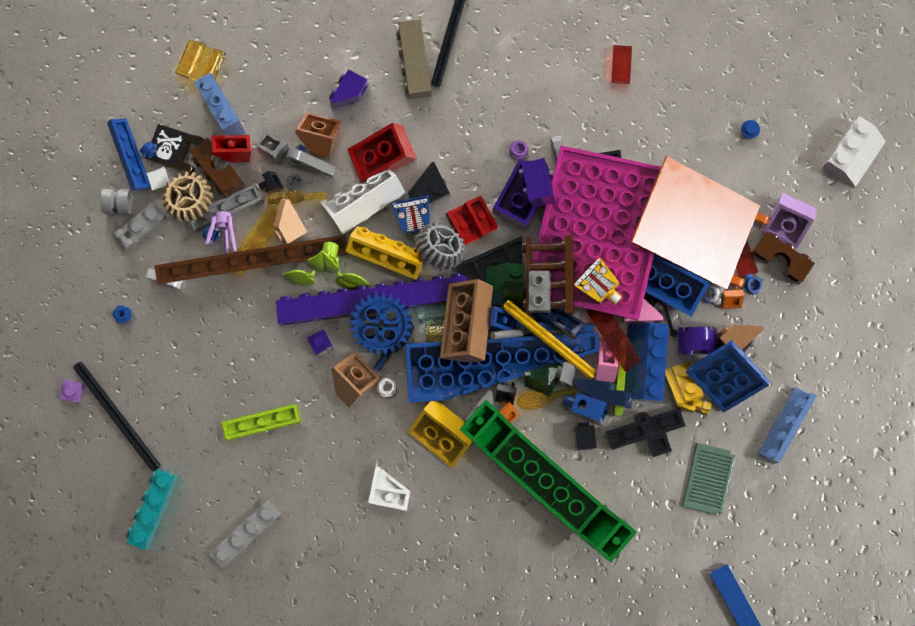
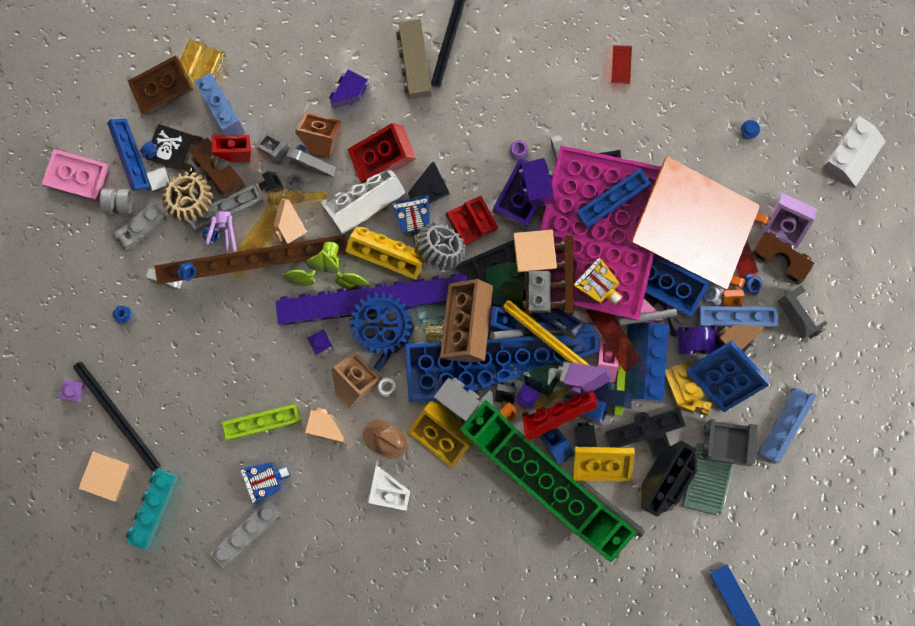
(75, 174): none -> bright pink plate
(104, 476): none -> light nougat tile
(160, 85): none -> reddish brown plate
(186, 271): none -> blue plate
(264, 480): none -> torso
(323, 426): none -> light nougat slope
(385, 439): none -> medium nougat piece
(457, 398): none -> light grey slope
(527, 397): none -> dark purple plate
(535, 251): none -> light nougat tile
(557, 445): none -> blue slope
(560, 413): none -> red wing
(585, 378): none -> medium lavender slope
(603, 464): none -> yellow plate
(613, 198): none -> blue tile
(640, 531): none -> dark grey piece
(649, 316): none -> light grey bar
(668, 478): none -> black wedge
(729, 316): none -> medium blue fence
(730, 443): none -> dark grey panel
(798, 315): none -> dark grey panel

